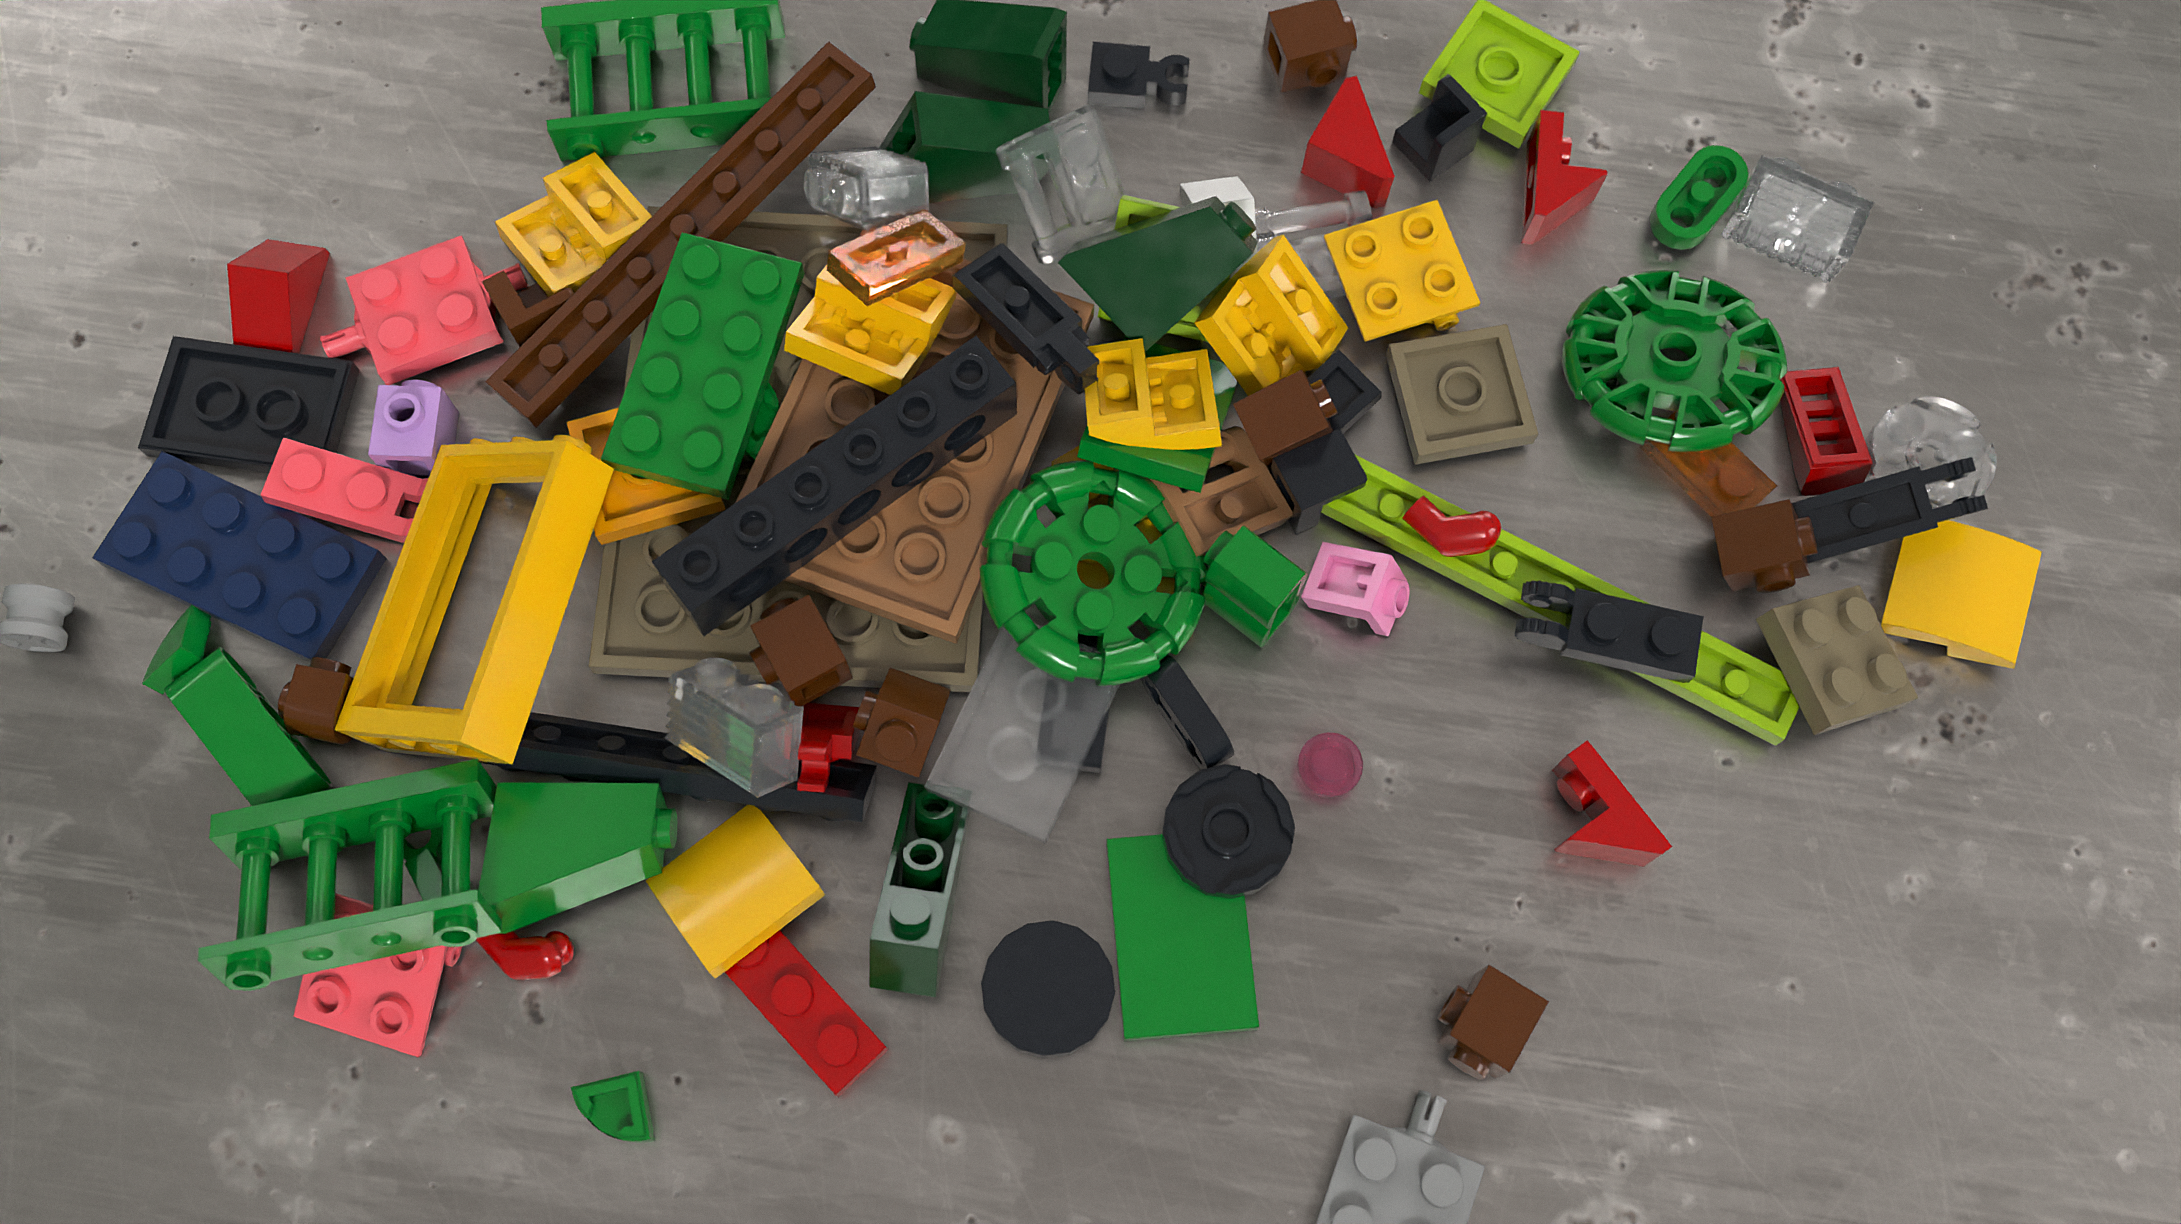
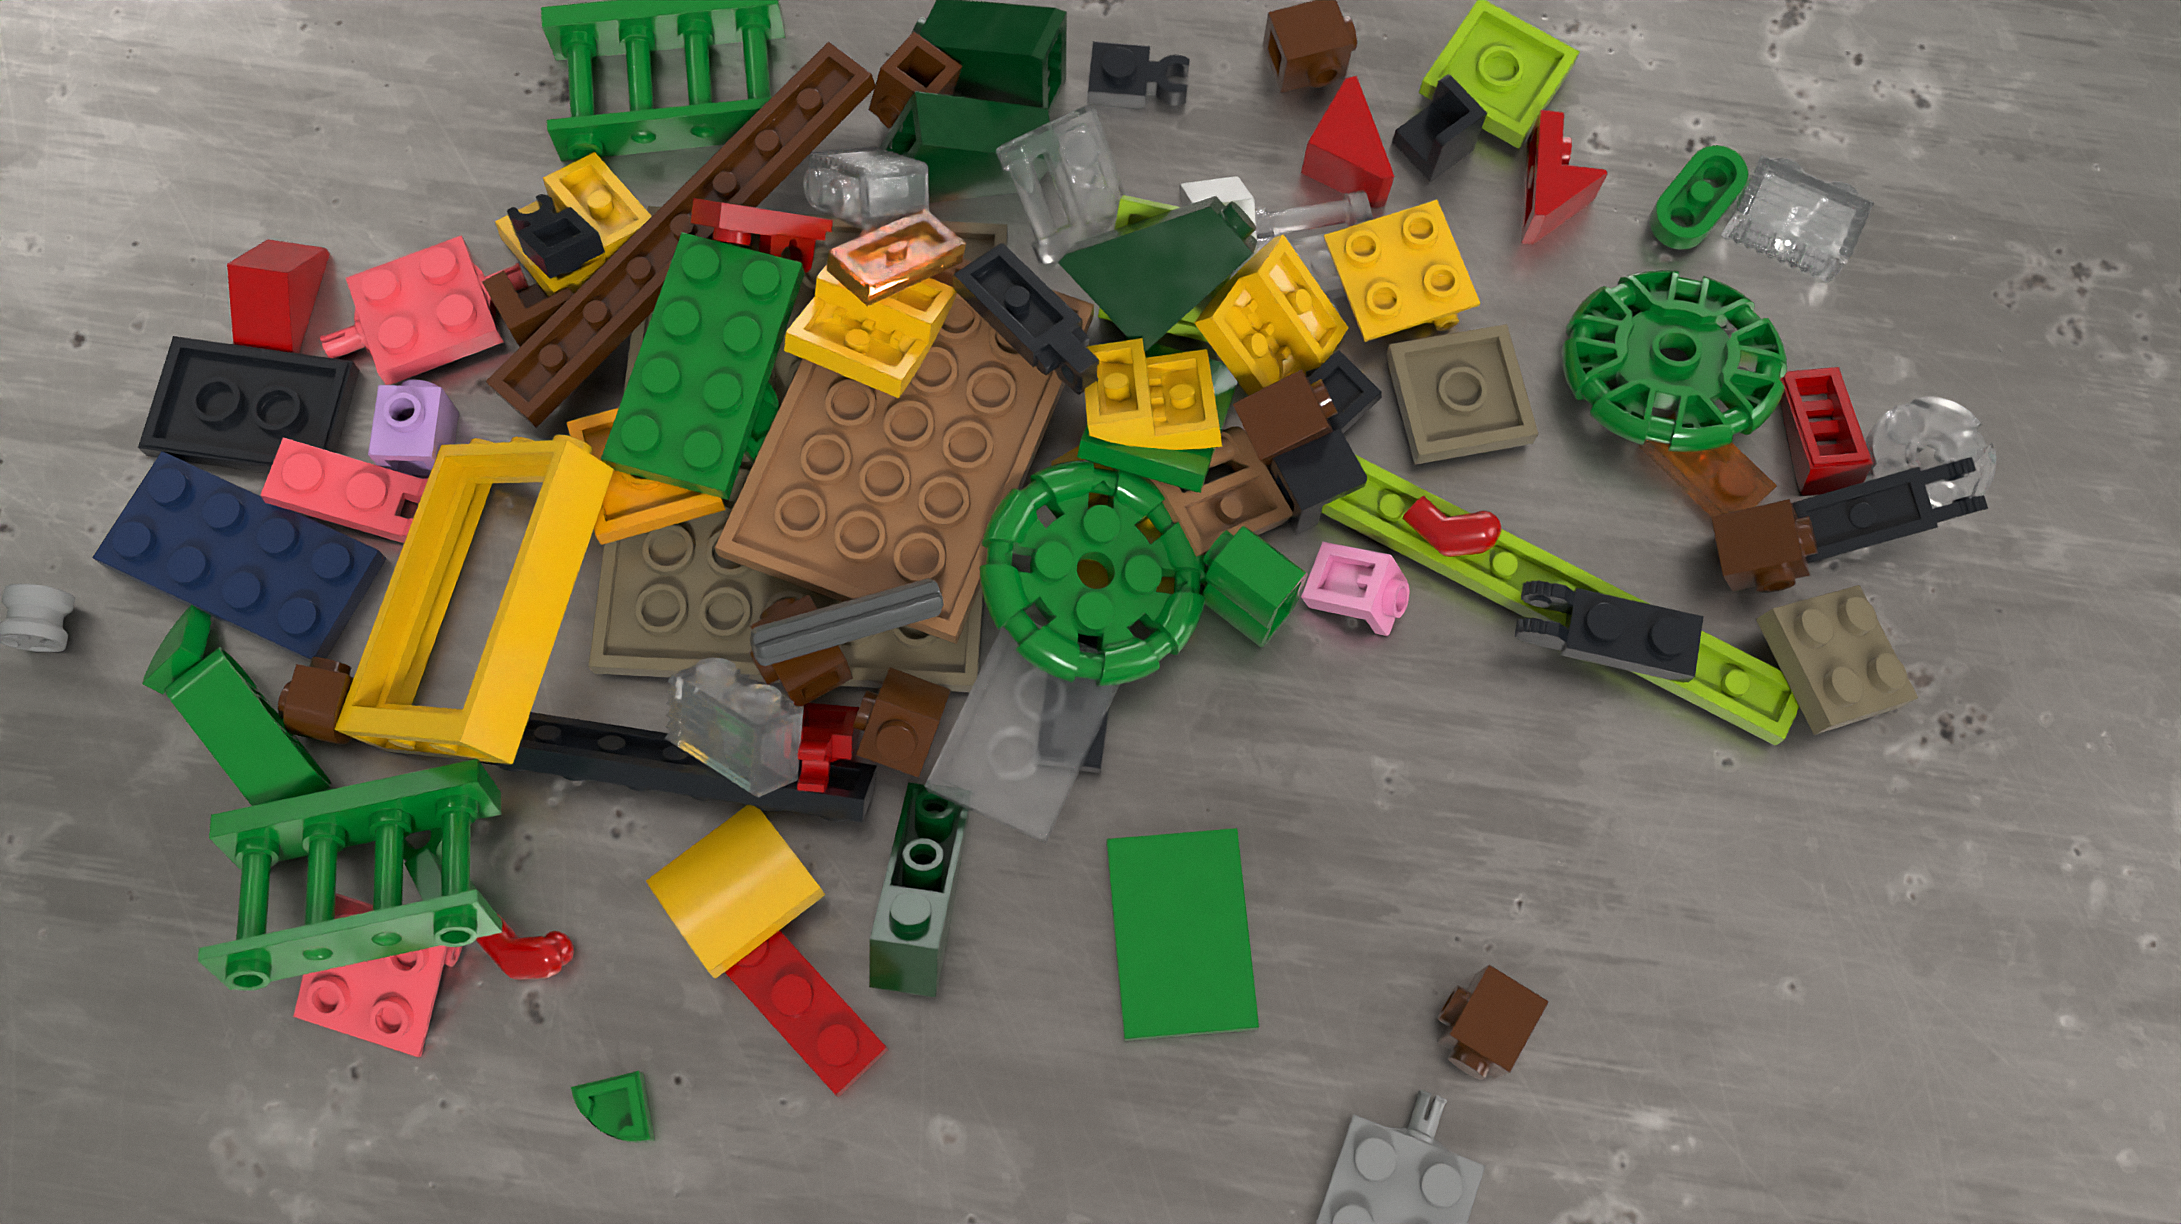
(555, 240): none -> black plate
(570, 845): green slope -> none
(776, 229): none -> red plate
(838, 486): black brick -> none
(846, 621): none -> dark grey axle
(909, 69): none -> reddish brown brick
(1048, 989): black tile -> none
(1188, 714): black beam -> none
(1228, 831): black tile -> none
(1330, 765): clear pink plate -> none
(1618, 824): red slope -> none
(1963, 592): yellow slope -> none

